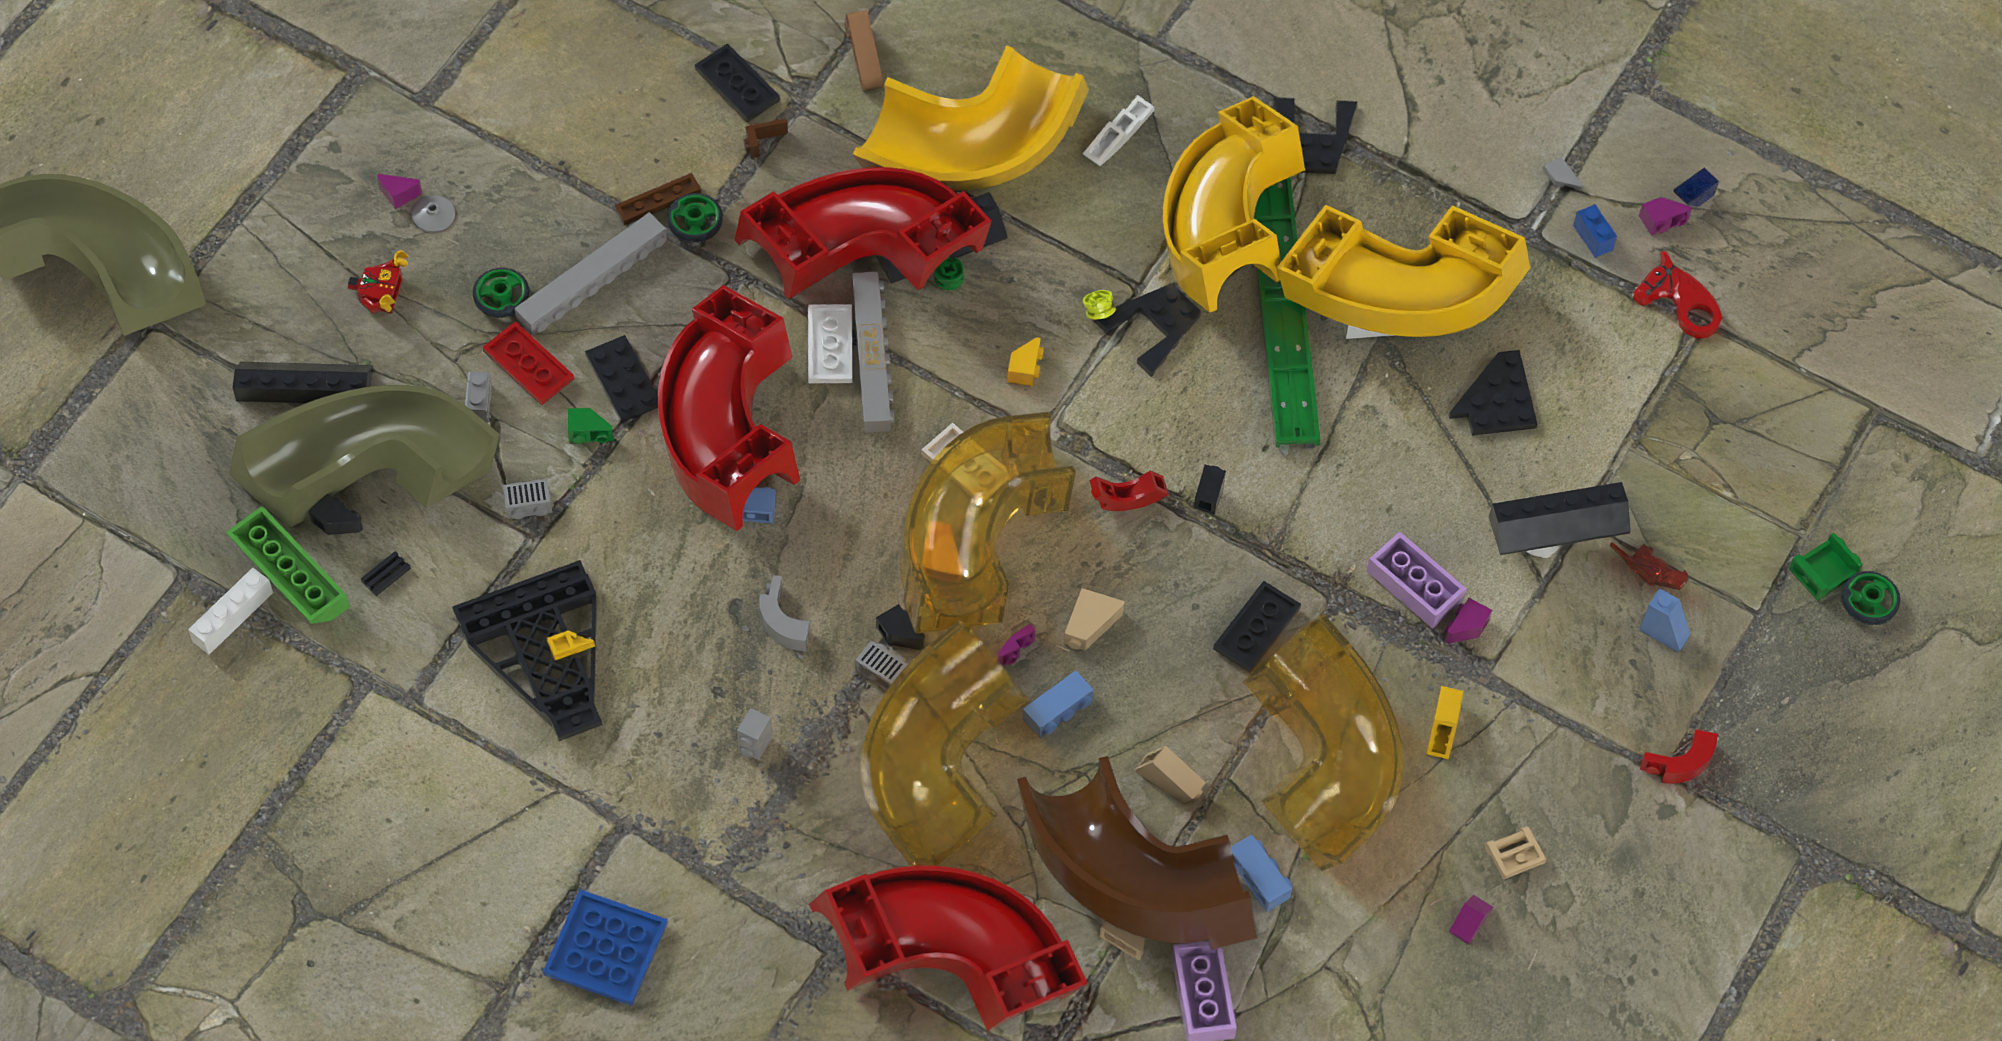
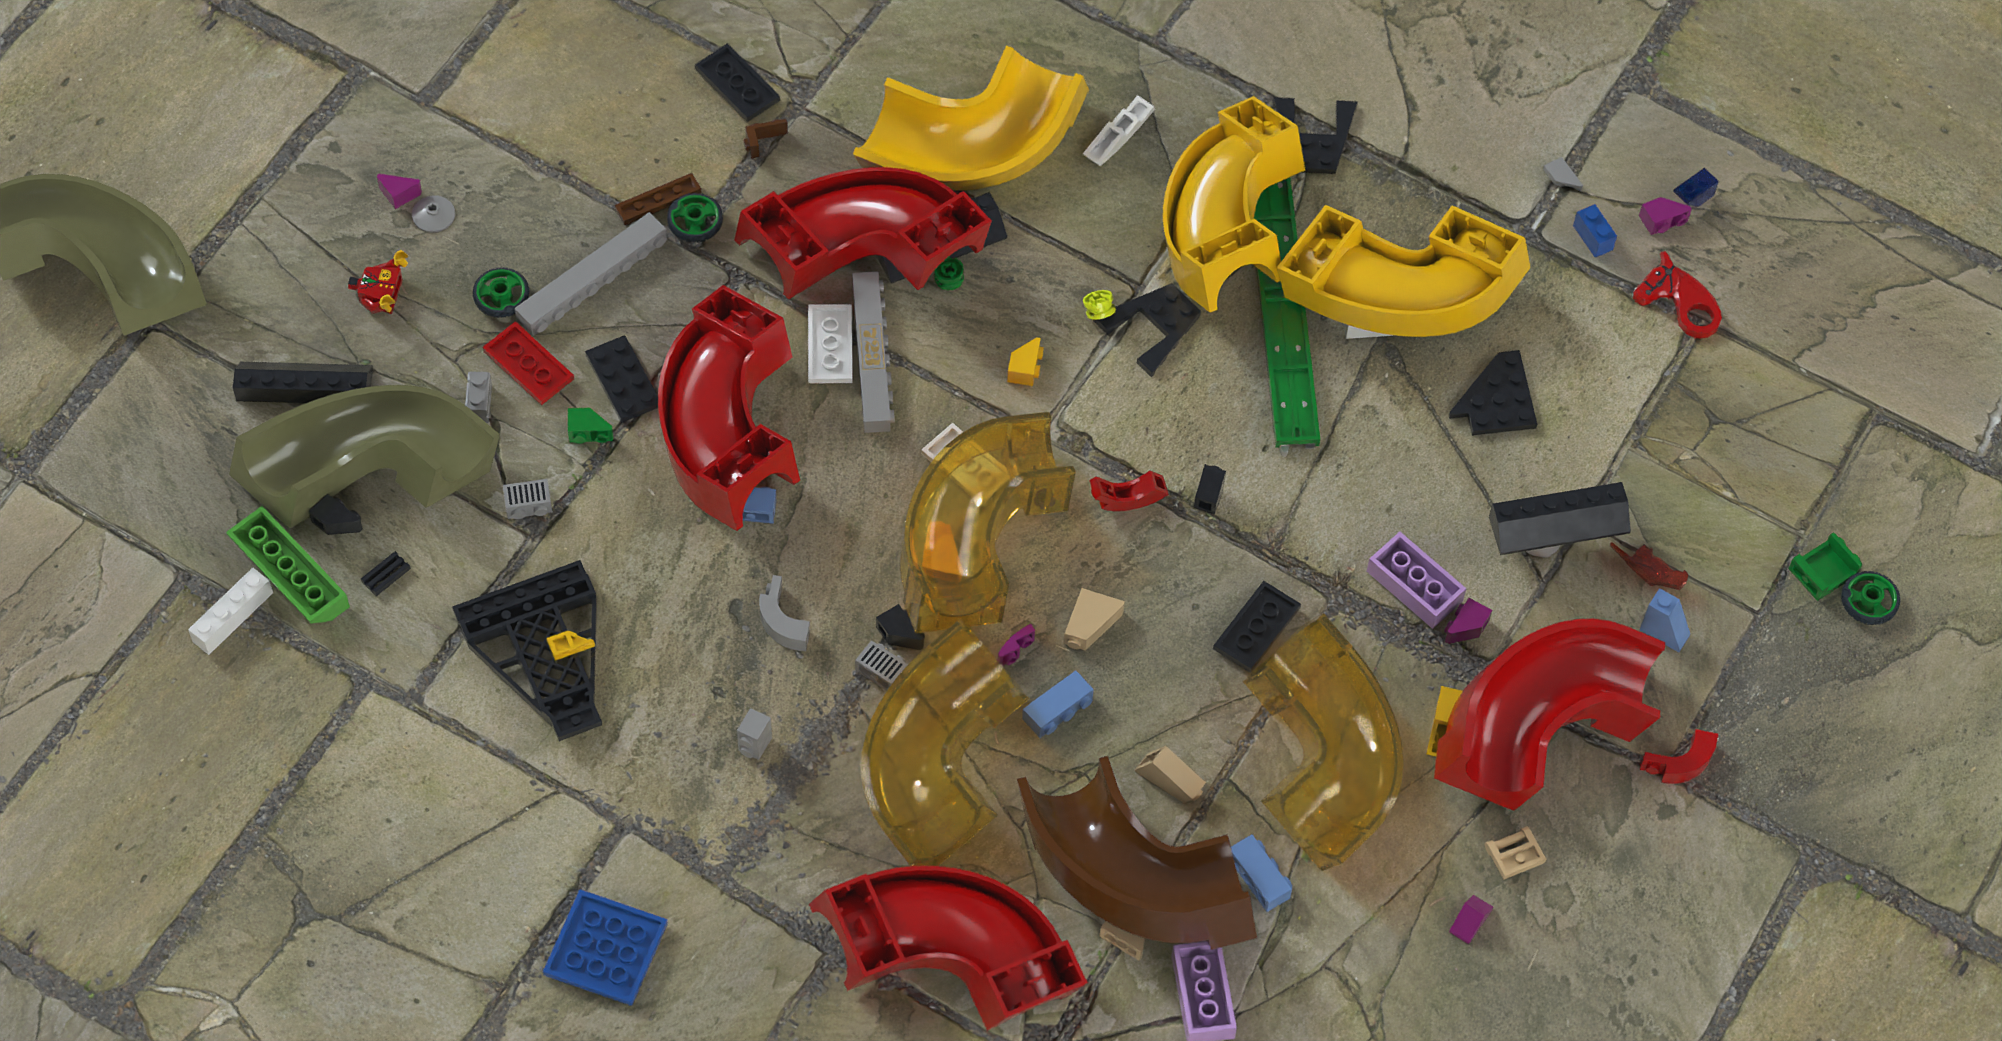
(864, 49): medium nougat beam -> none
(1530, 691): none -> red piece

